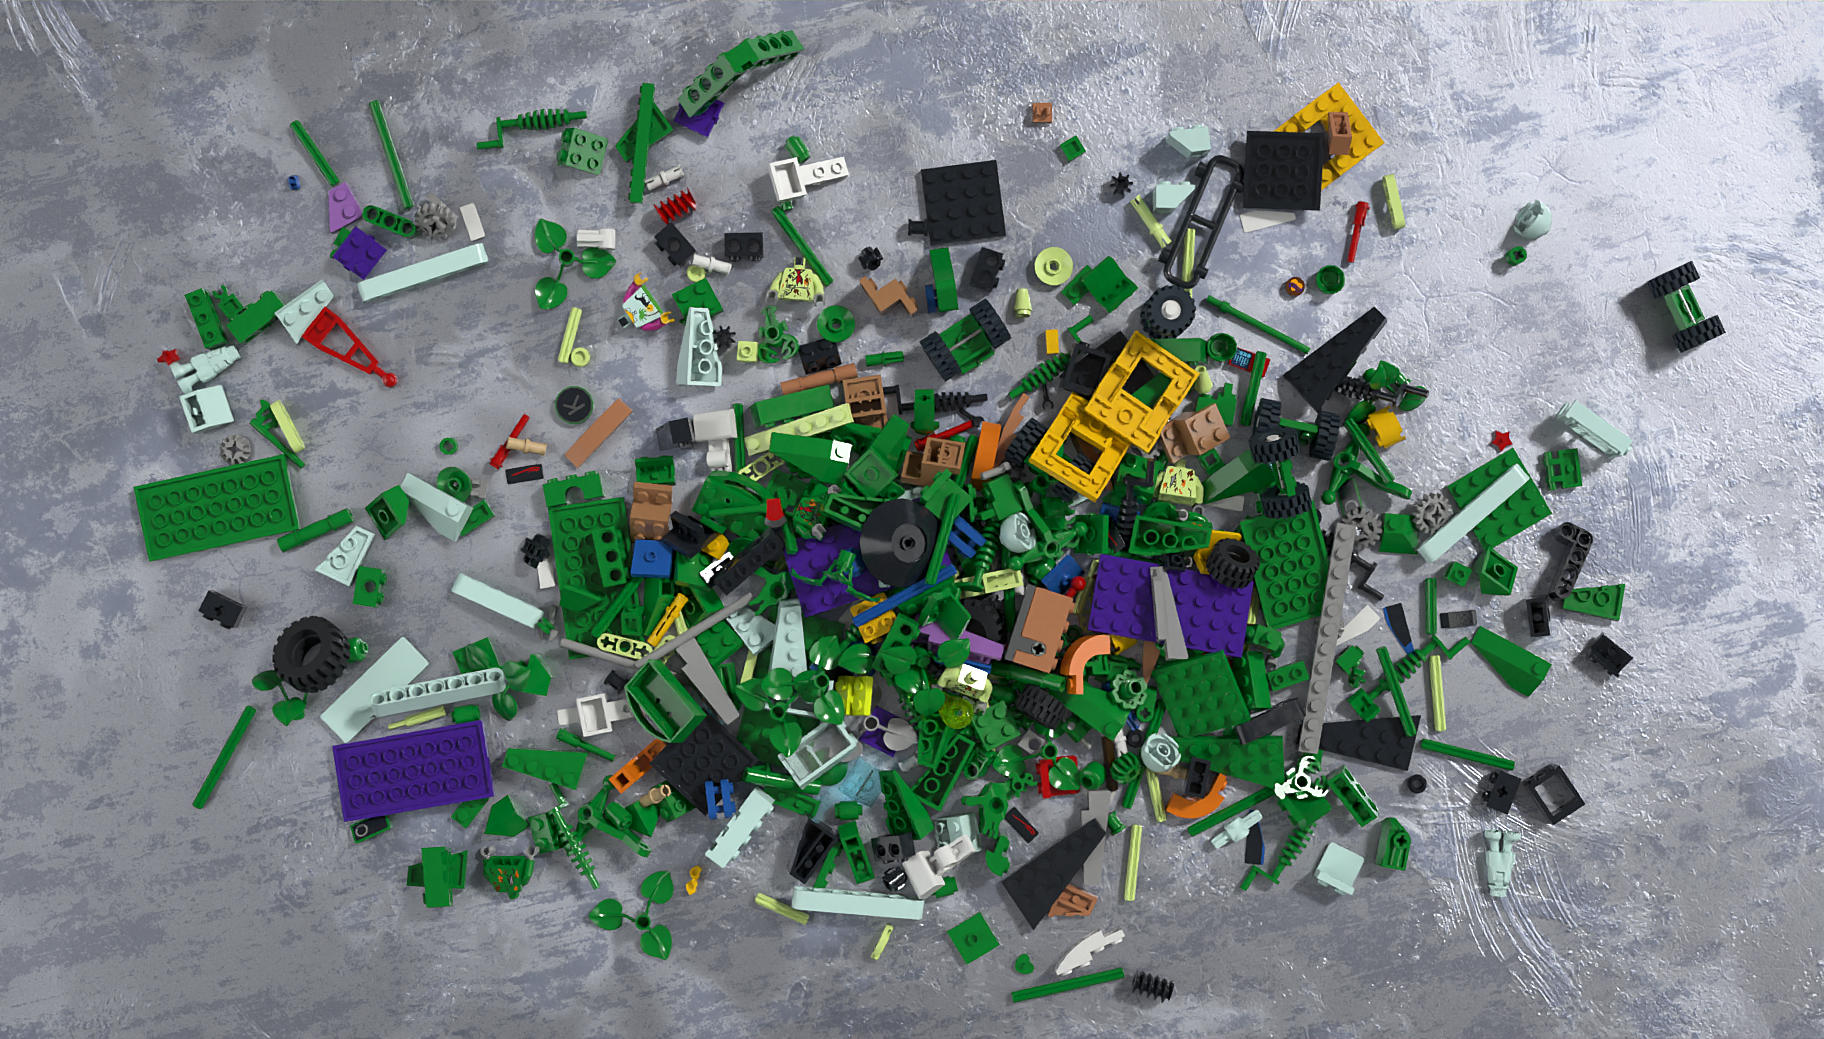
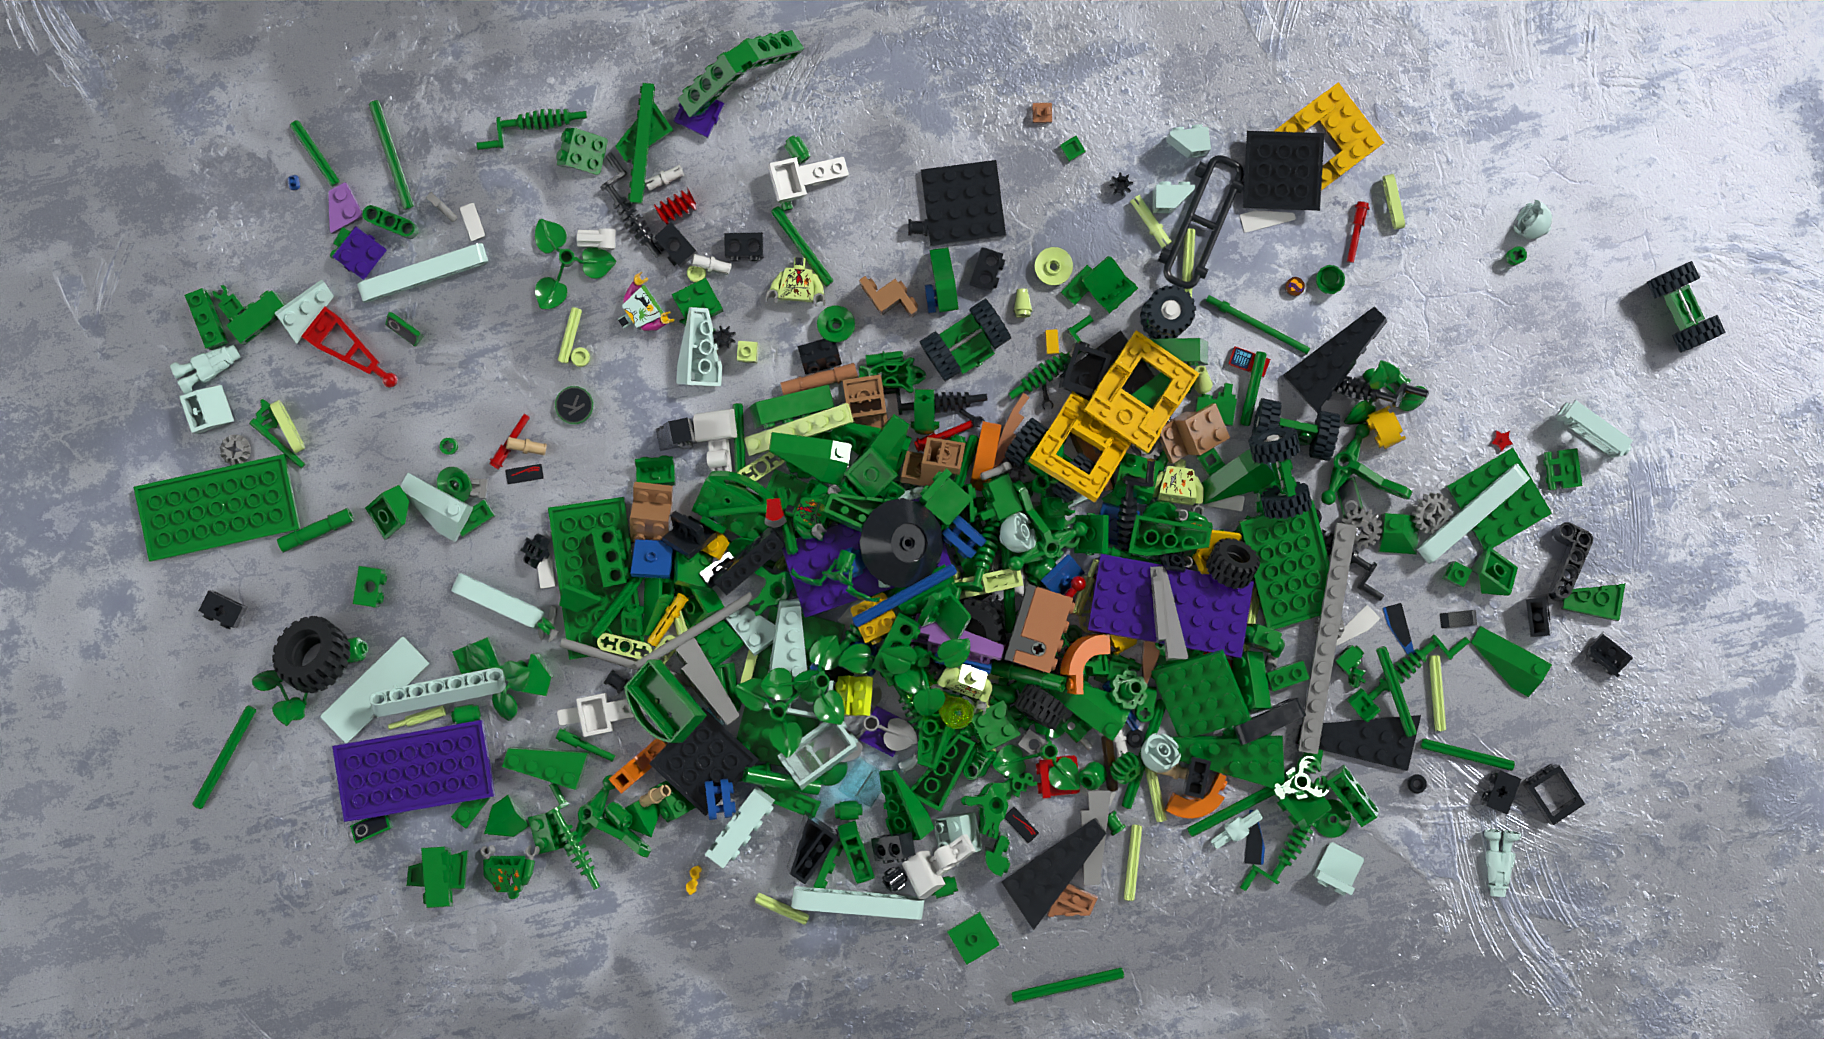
(168, 357): red piece -> none
(347, 557): light aqua wing -> none
(403, 329): none -> slope
(426, 218): light grey gear -> none
(556, 491): green arch -> none
(598, 432): nougat slope -> none
(620, 202): none -> black piece
(656, 941): green plant -> none
(775, 337): green animal -> none
(870, 258): black gear -> none
(882, 942): yellowish green tile -> none
(896, 374): none -> green animal
(942, 539): green axle -> none
(1023, 964): green piece -> none
(1080, 954): white slope -> none
(1114, 537): black sticker -> none
(1152, 986): black piece -> none
(1221, 347): green hair -> none
(1339, 133): nougat arch -> none
(1342, 822): none -> green dish
(1369, 450): green axle -> none
(1391, 852): green piece -> none
(1431, 605): green axle -> none

